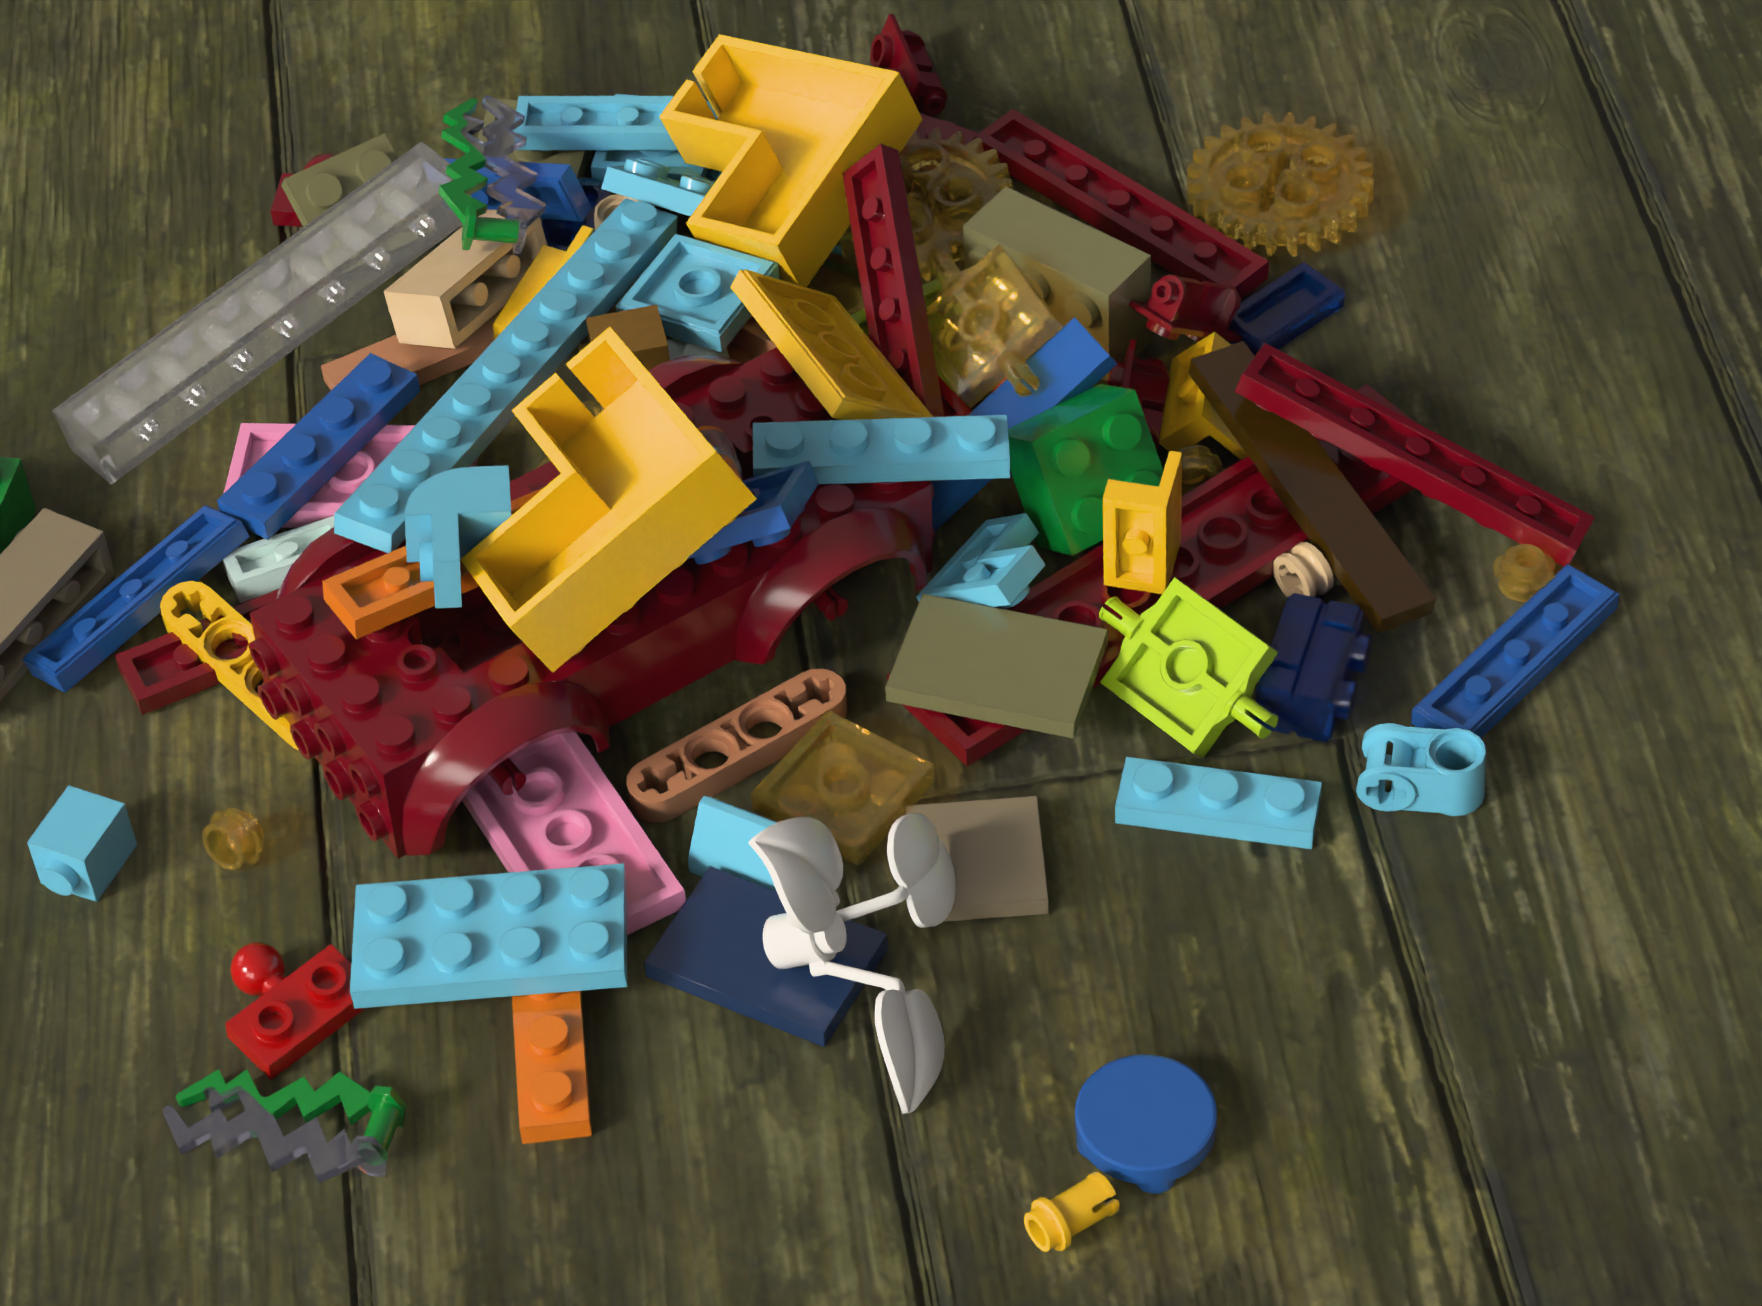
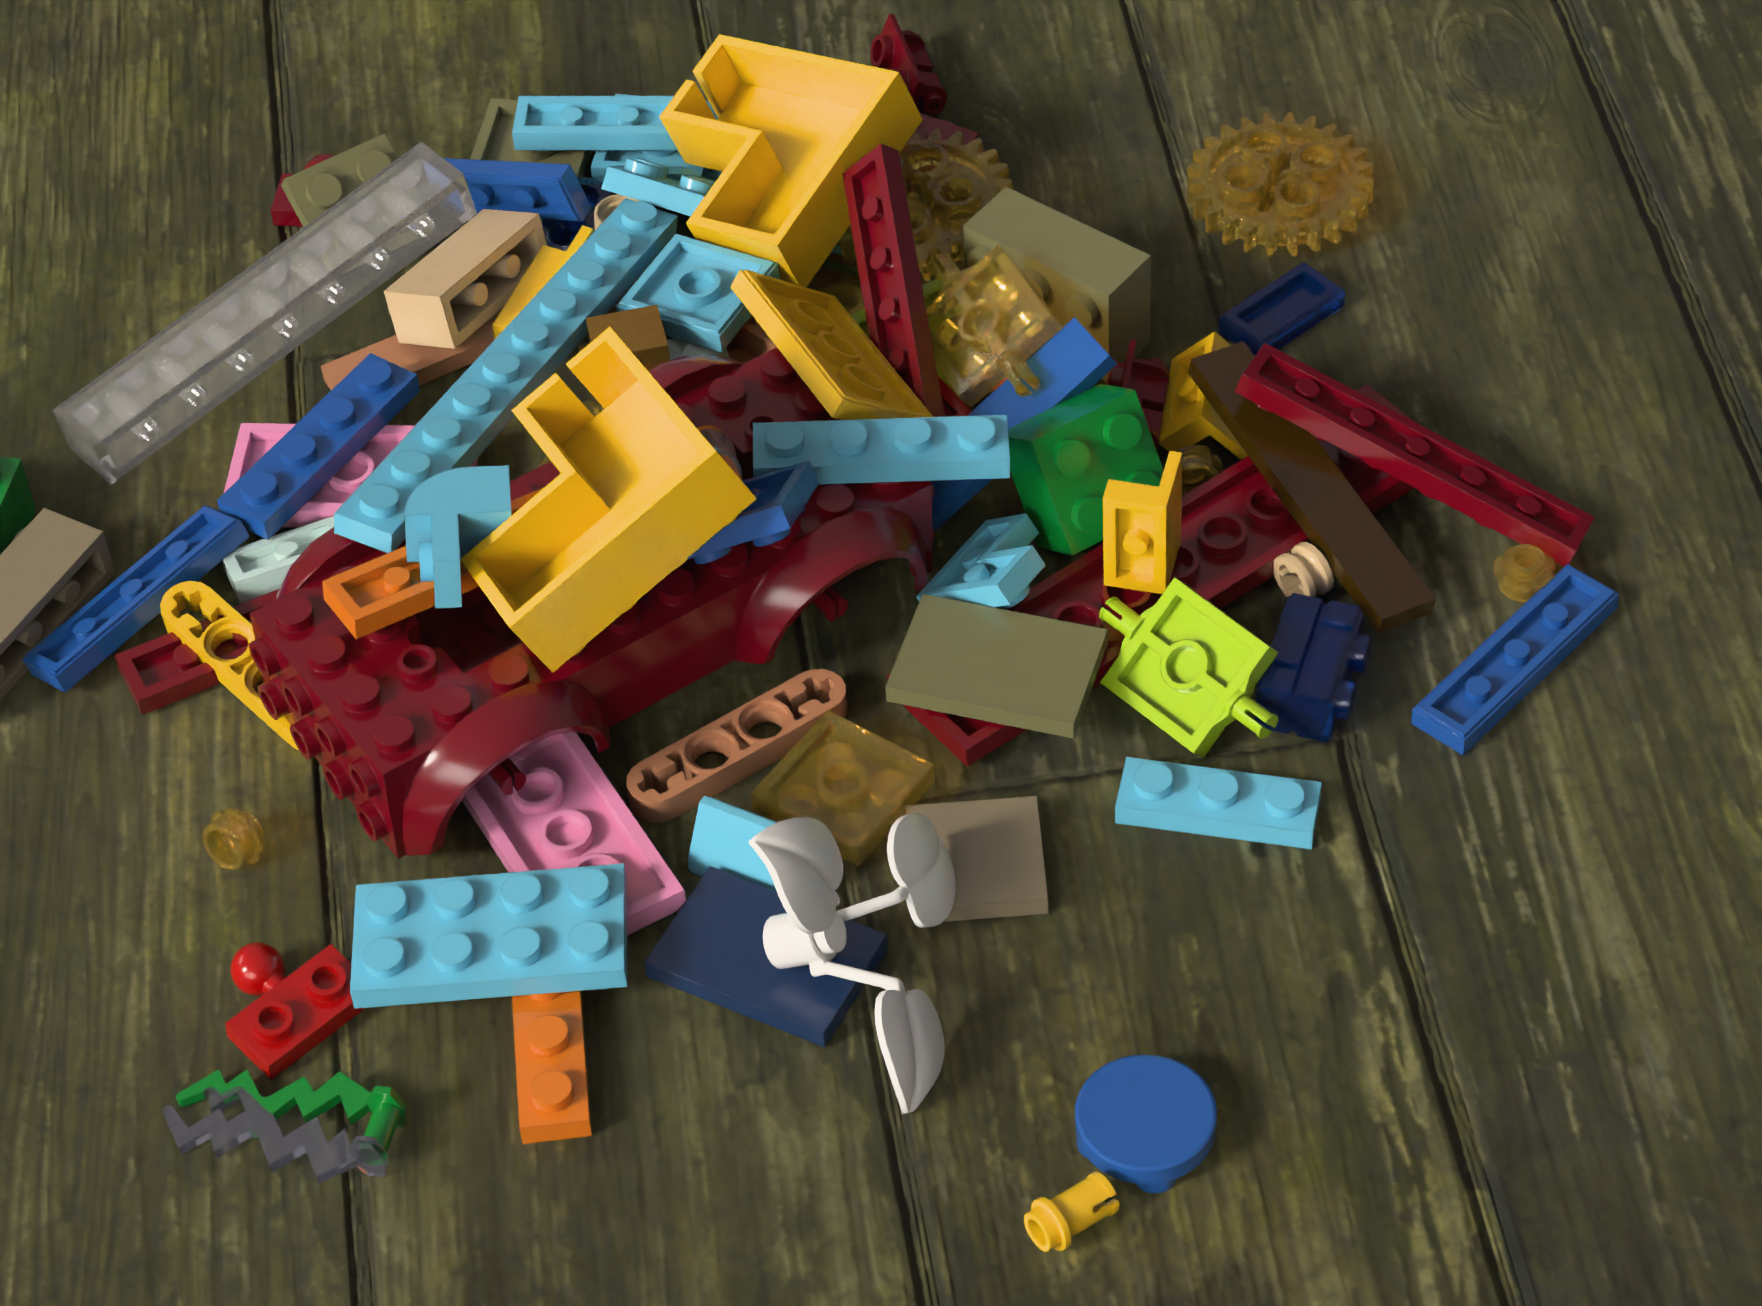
(82, 844): medium azure brick -> none
(518, 207): piece -> none
(1121, 205): dark red plate -> none
(1190, 308): dark red hinge -> none
(1427, 770): medium azure piece -> none

